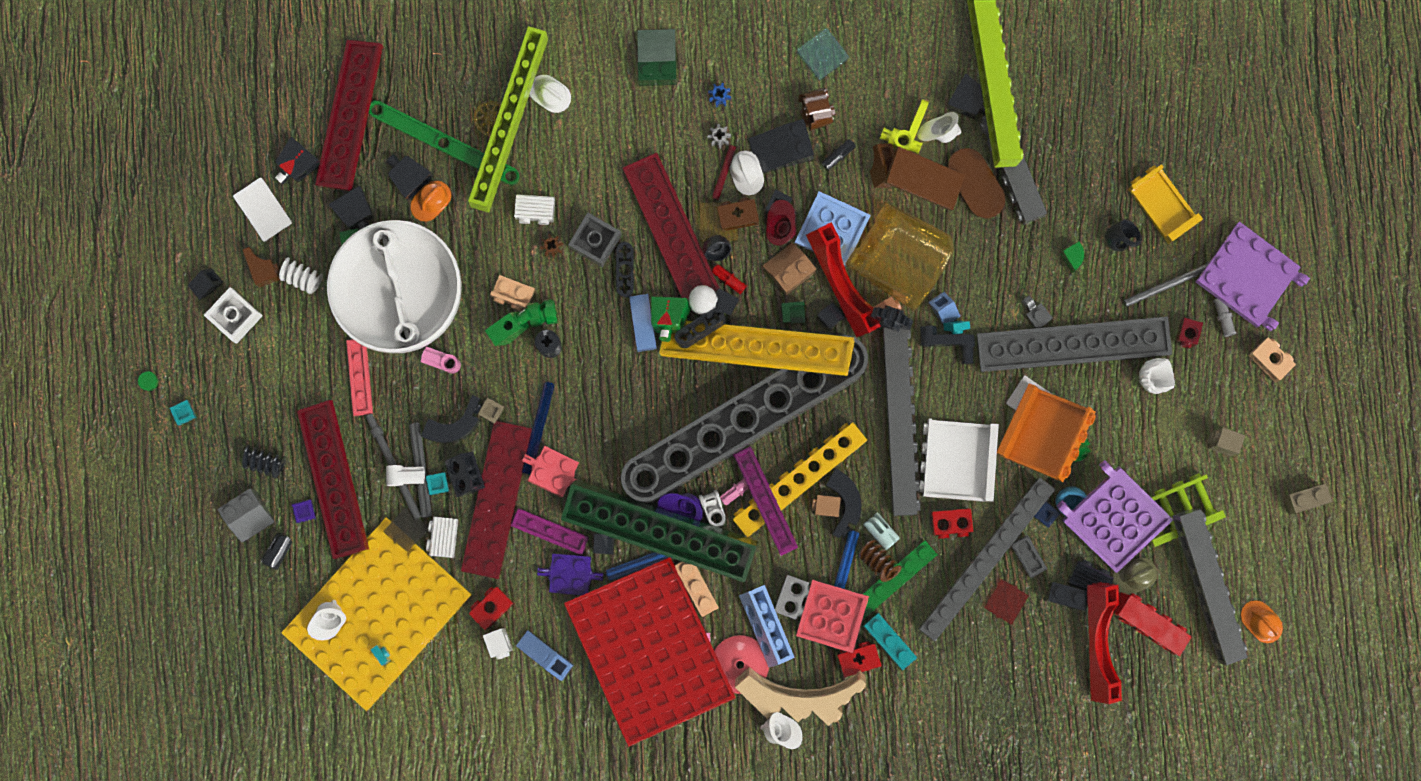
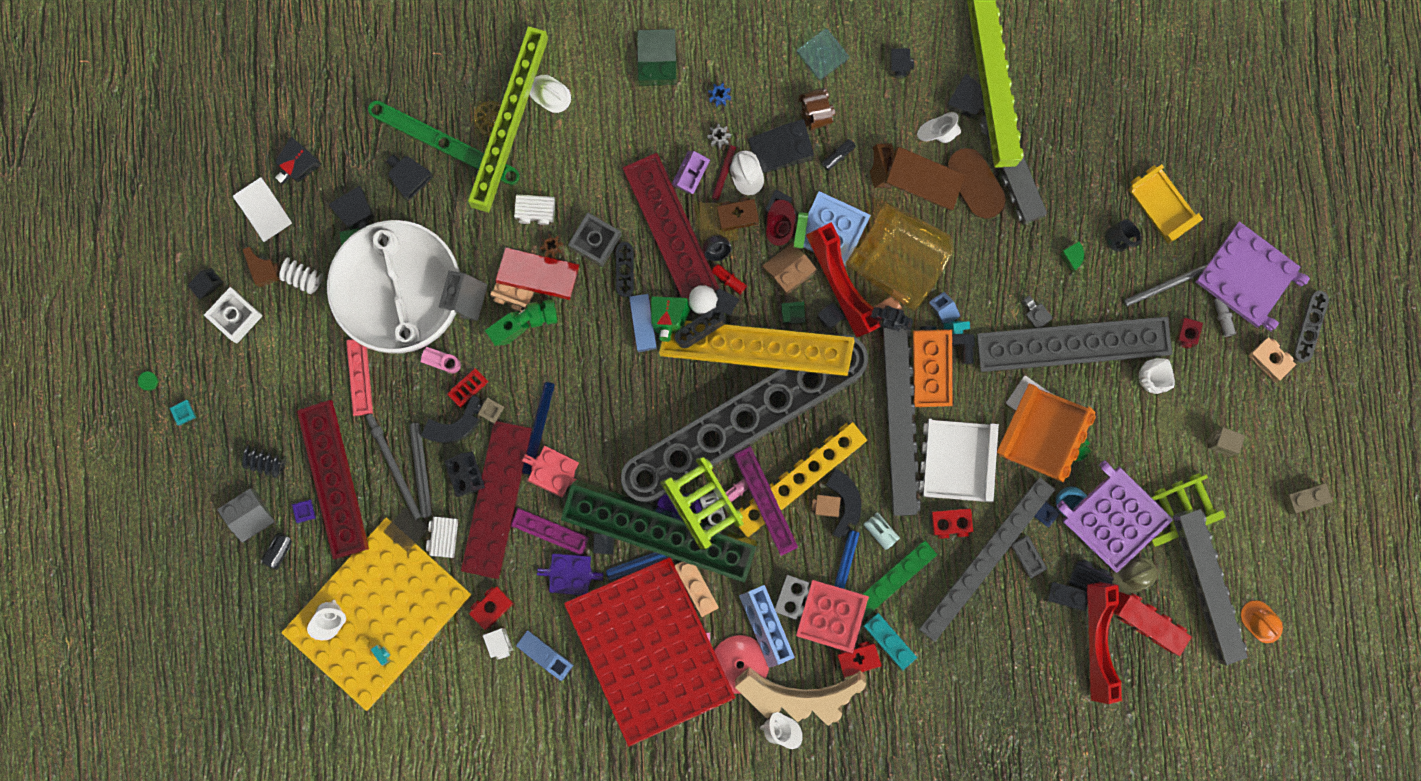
(349, 115): dark red plate -> none
(400, 475): white piece -> none
(430, 201): orange piece -> none
(437, 483): teal plate -> none
(452, 393): none -> red slope
(463, 295): none -> dark grey panel
(537, 273): none -> tile
(554, 347): black piece -> none
(683, 503): none -> lime fence
(690, 172): none -> medium lavender brick
(801, 230): none -> bright green beam
(878, 562): reddish brown piece -> none
(893, 136): neon yellow piece -> none
(901, 62): none -> black brick
(932, 368): none -> orange tile
(1006, 601): clear red piece -> none
(1307, 325): none -> dark grey beam

